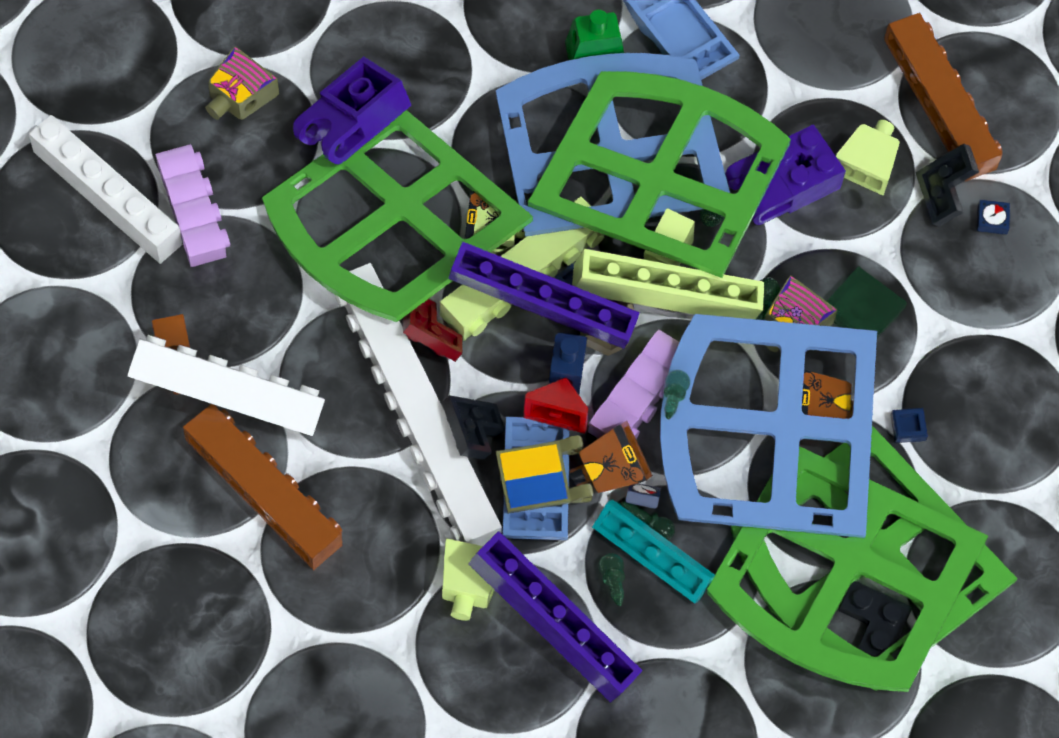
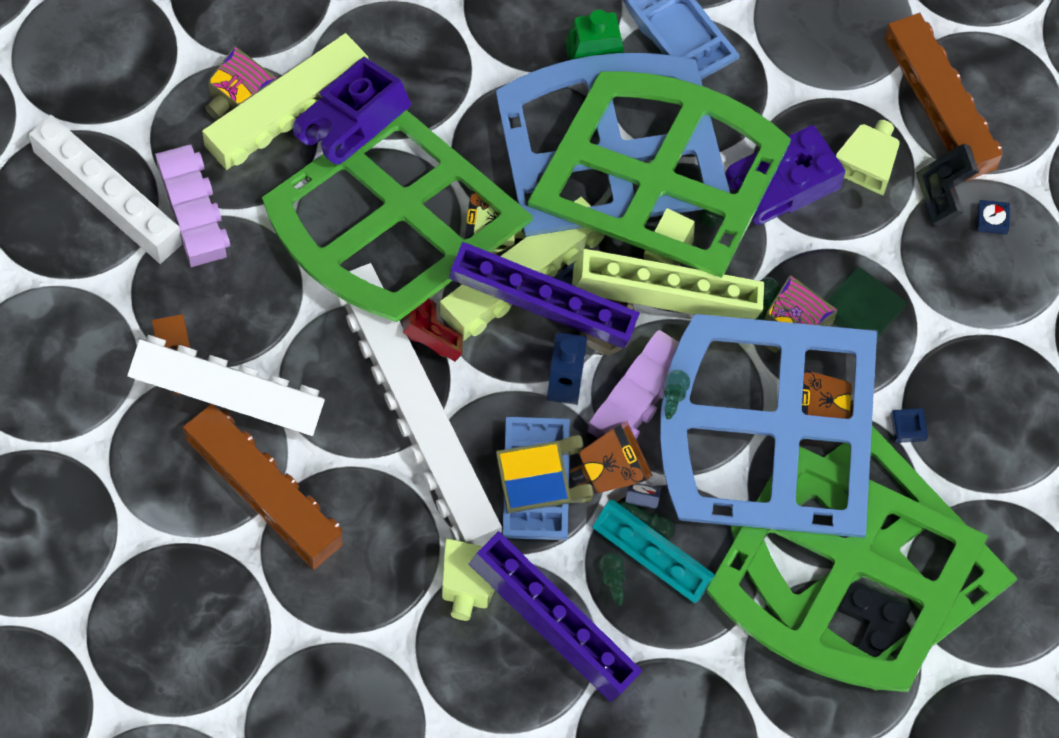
(279, 104): none -> yellowish green brick
(471, 422): black plate -> none
(557, 406): red slope -> none

